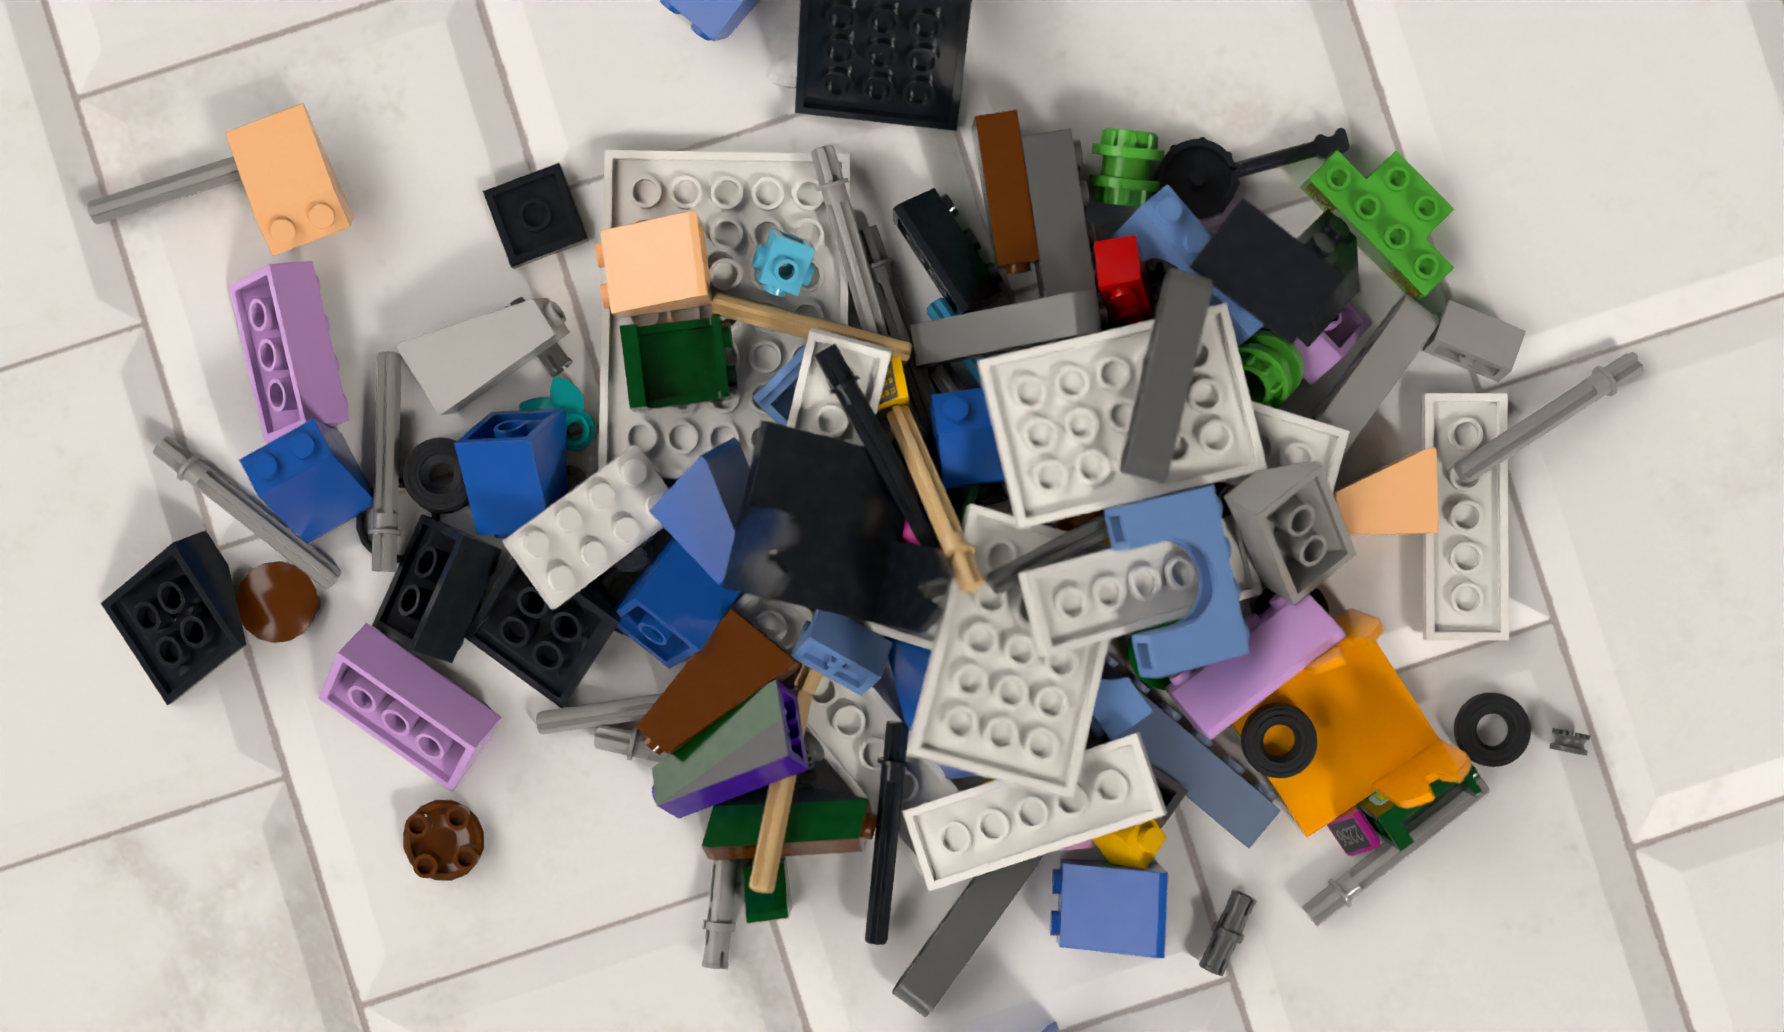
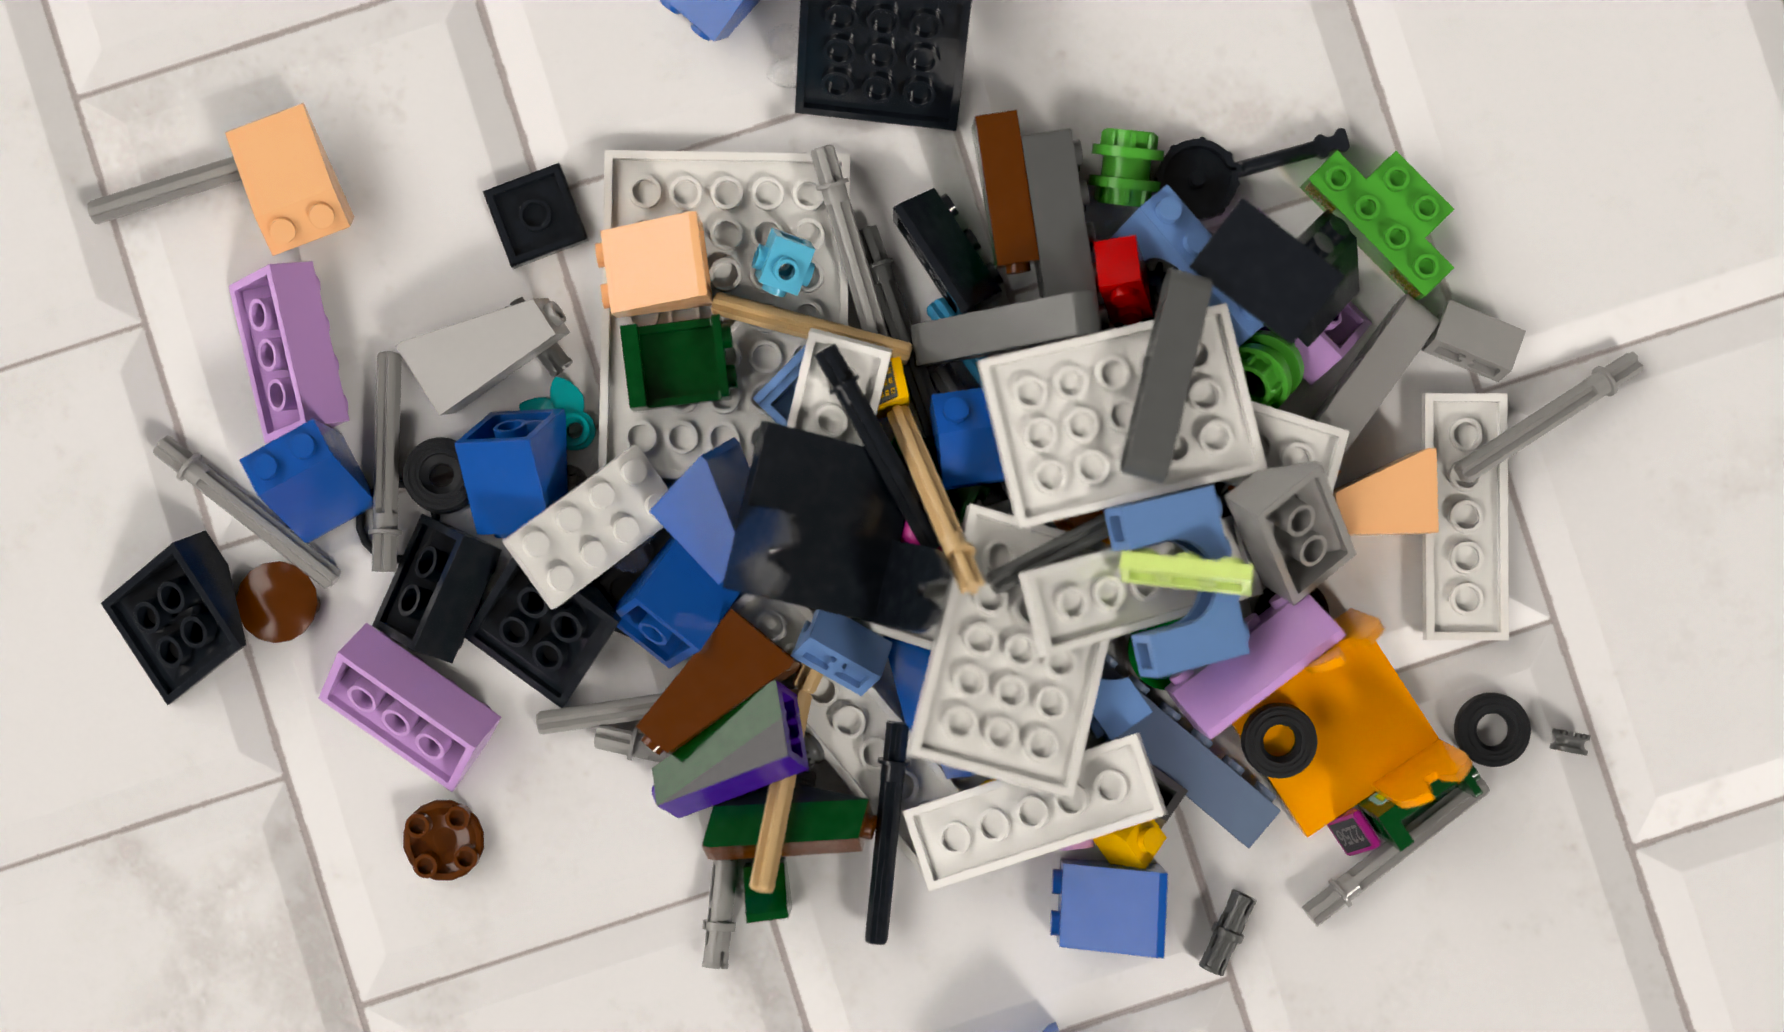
(960, 935): dark grey beam -> none
(1187, 572): none -> yellowish green plate

